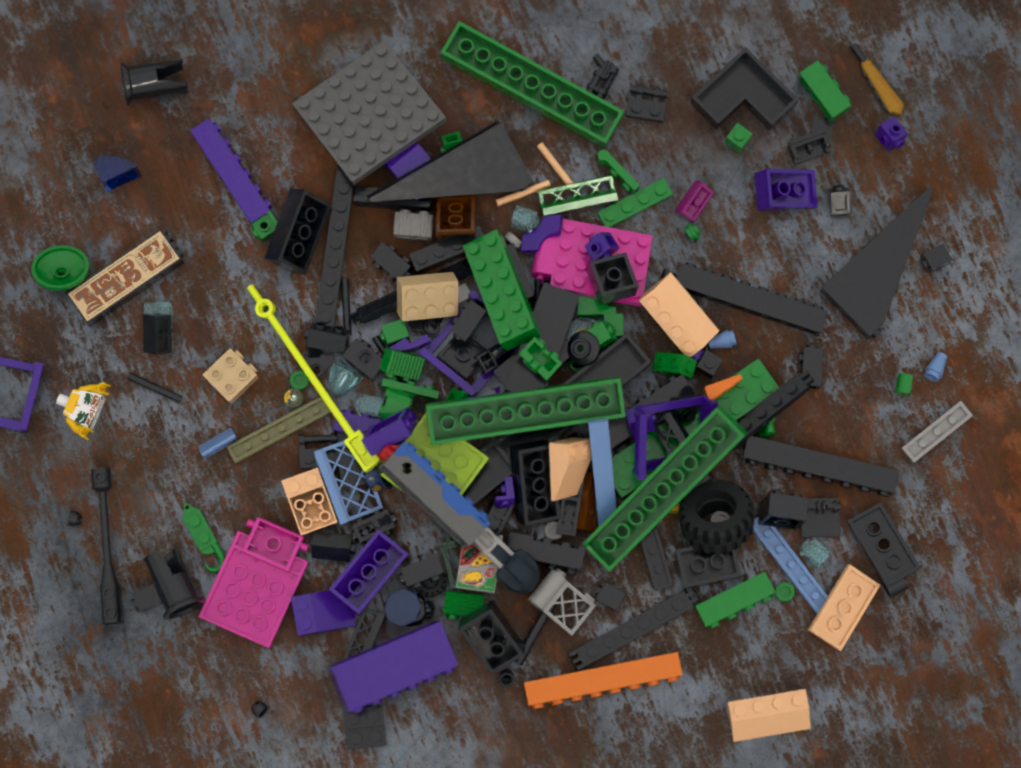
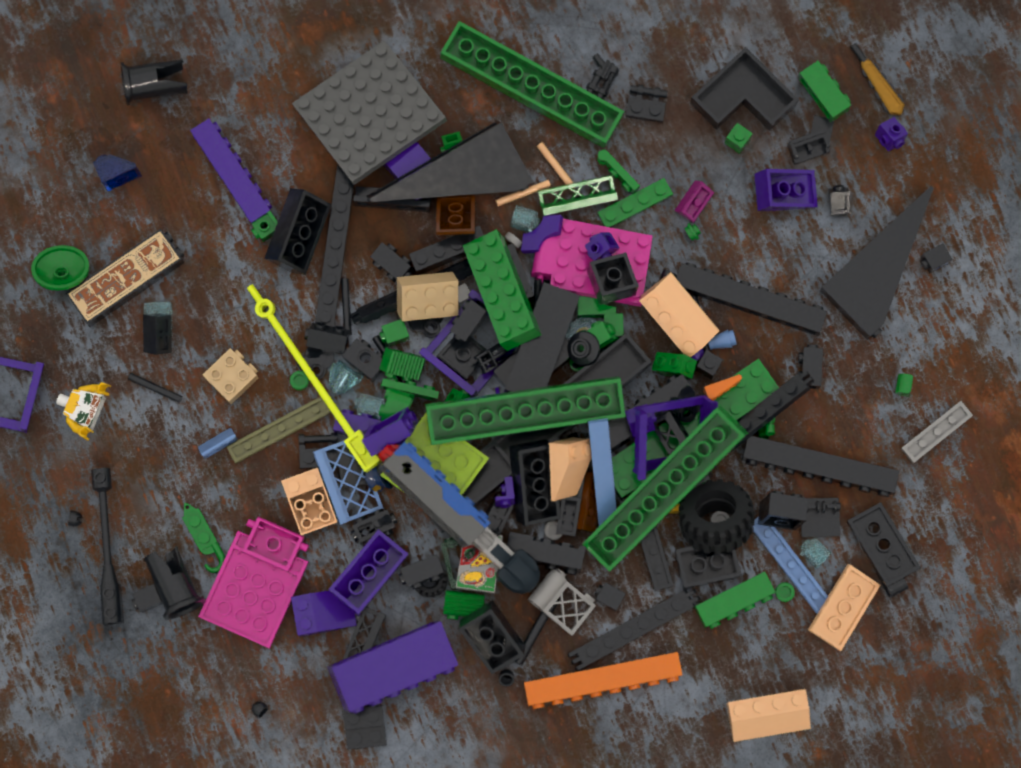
(293, 398): tile -> none
(332, 546): black brick -> none
(405, 346): dark purple slope -> none
(408, 608): dark blue piece -> none
(413, 226): light grey brick -> none
(539, 359): green cylinder -> none
(935, 369): medium blue cone -> none

